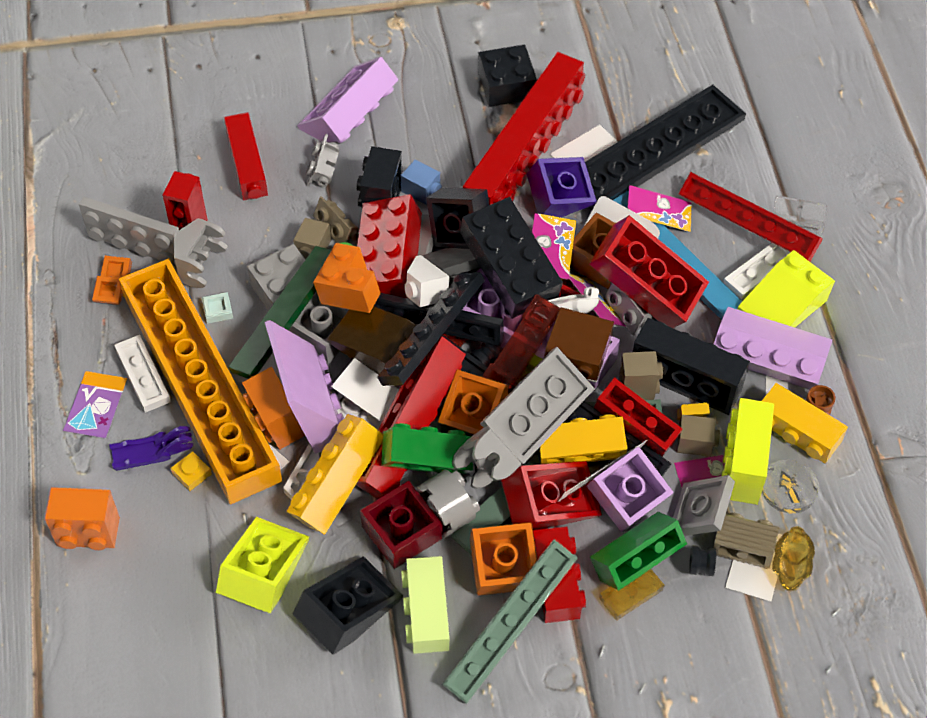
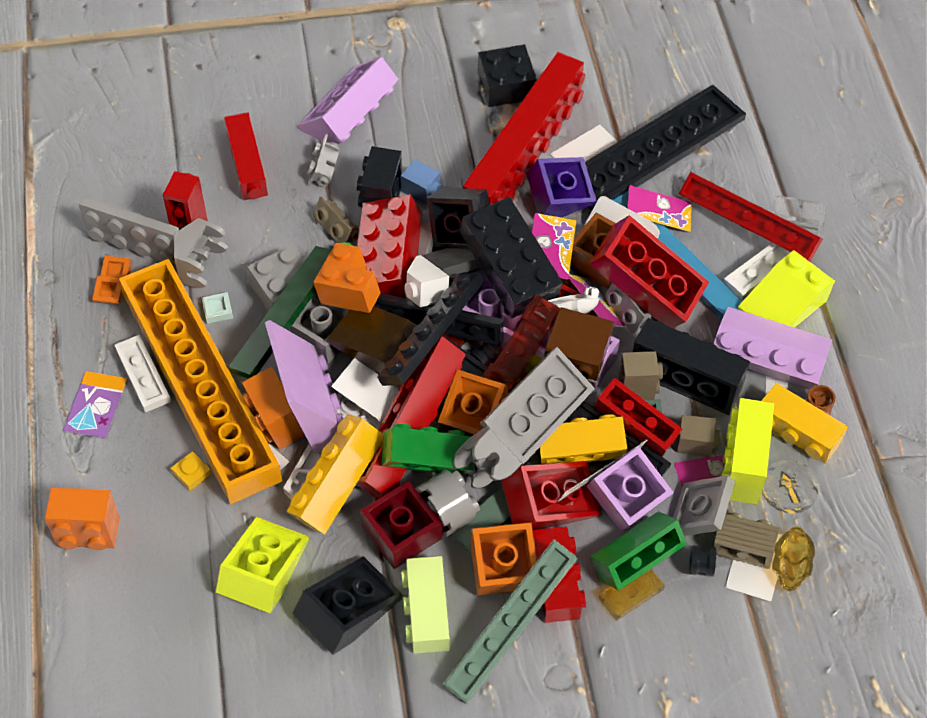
(150, 449): dark purple arm -> none
(312, 234): dark tan brick -> none
(697, 409): yellow tile -> none

